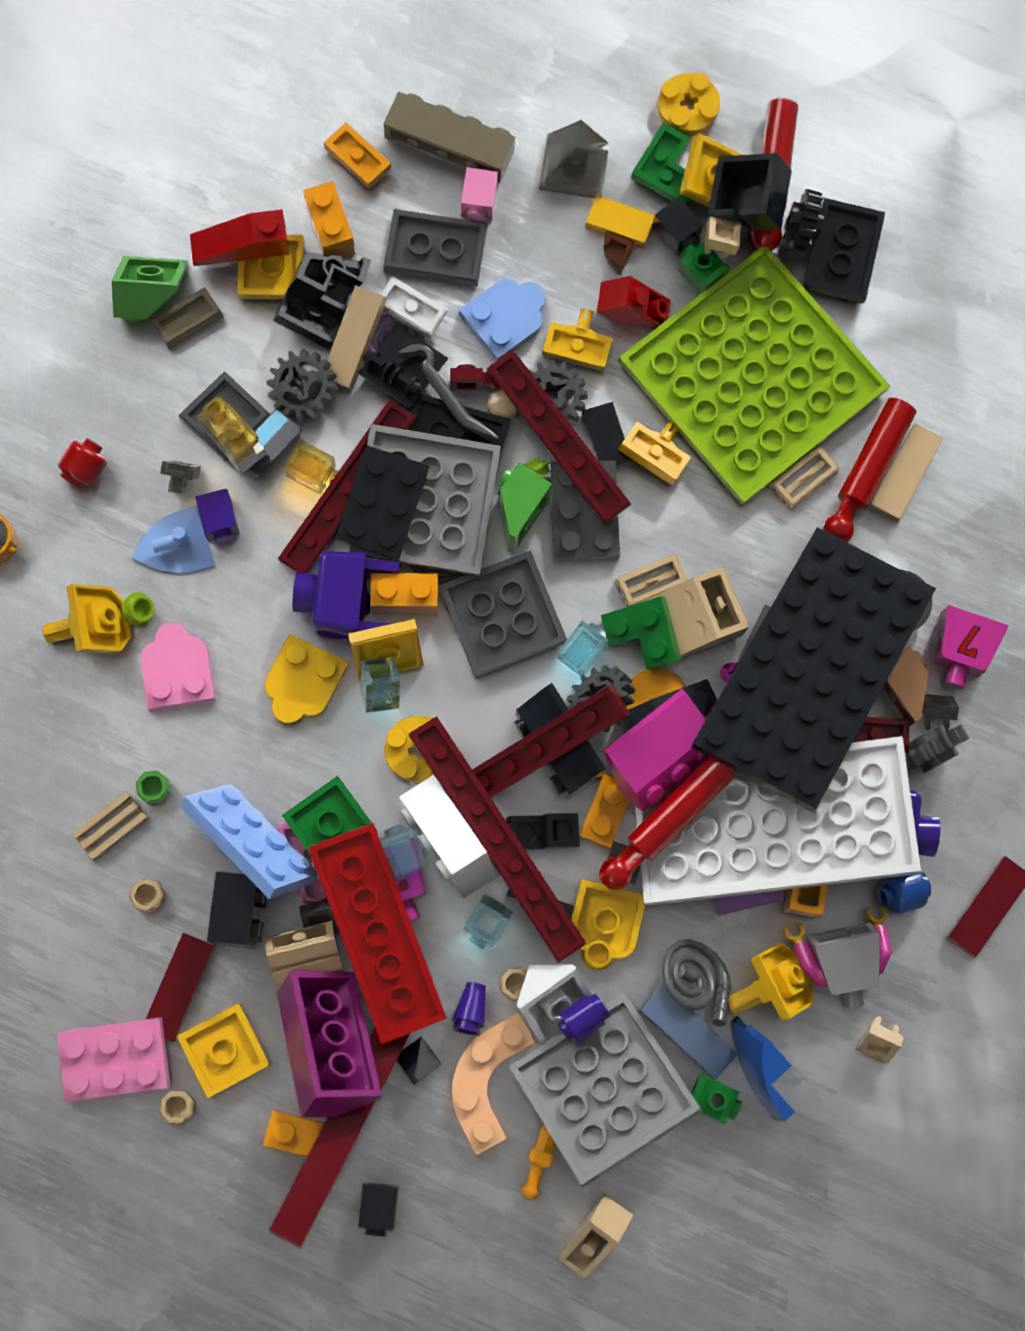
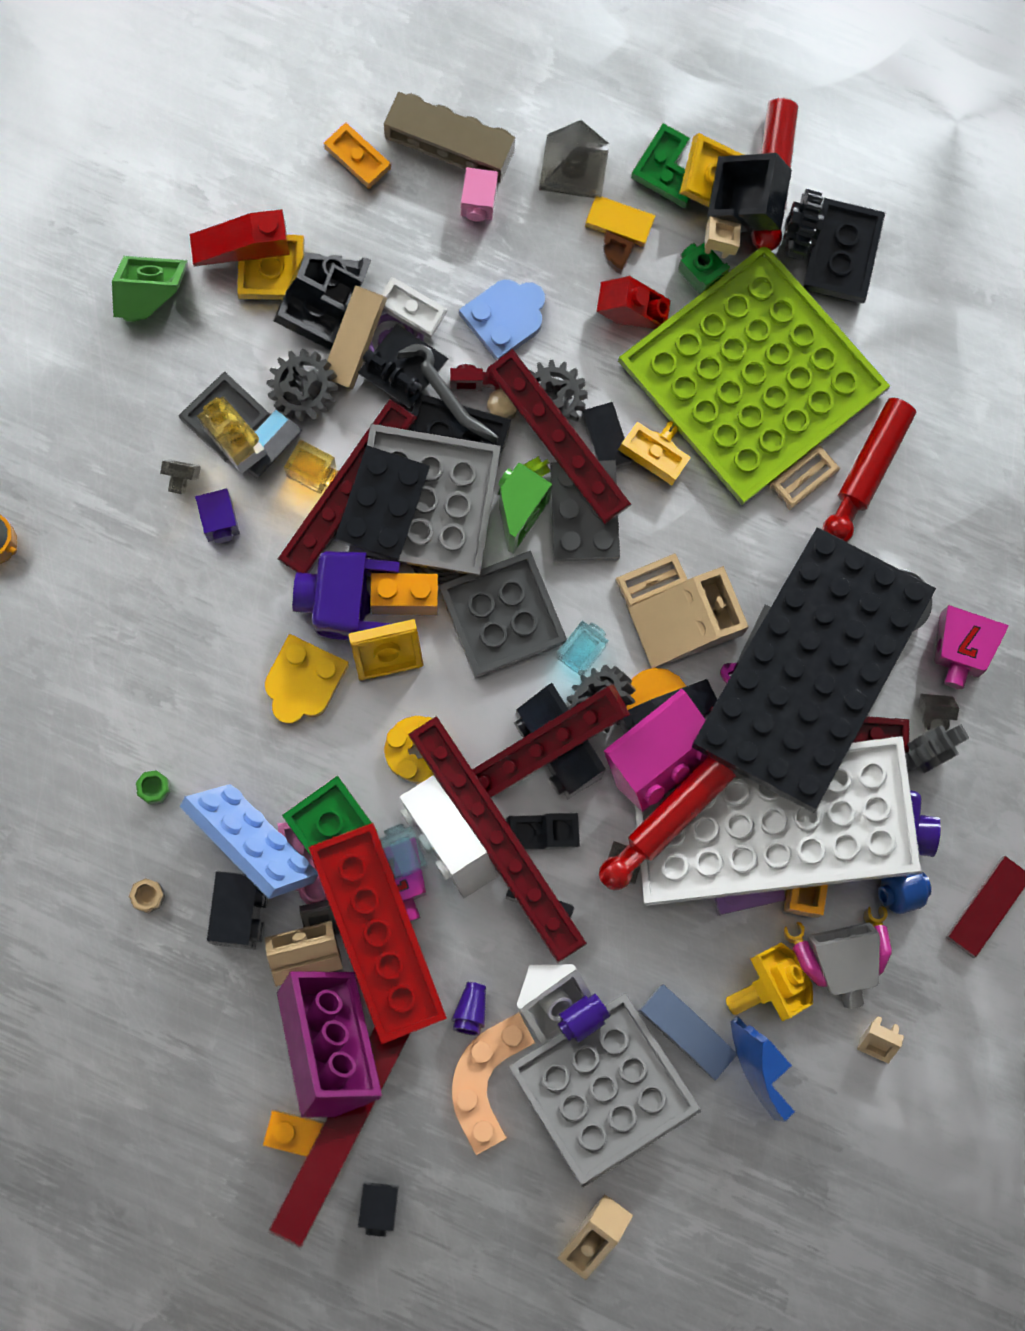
(82, 463): red head -> none
(93, 620): yellow piece -> none
(102, 815): tan tile -> none
(113, 1059): bright pink plate -> none
(137, 608): lime plate -> none
(176, 544): light blue shield -> none
(176, 669): bright pink plate -> none
(176, 1107): tan tile -> none
(180, 983): dark red tile -> none
(186, 318): dark tan tile -> none
(223, 1050): yellow plate -> none
(329, 220): light orange brick -> none
(380, 684): clear light blue brick -> none
(418, 1060): black slope -> none
(435, 247): dark grey tile -> none
(487, 921): clear light blue window -> none
(512, 983): tan tile -> none
(540, 1159): light orange sword -> none
(578, 343): yellow plate -> none
(604, 814): light orange plate -> none
(607, 922): yellow plate -> none
(650, 625): green plate -> none
(677, 226): black brick -> none
(690, 975): dark grey piece -> none
(693, 87): yellow plate -> none
(705, 1088): green brick -> none
(906, 472): tan tile -> none
(908, 685): medium nougat slope -> none

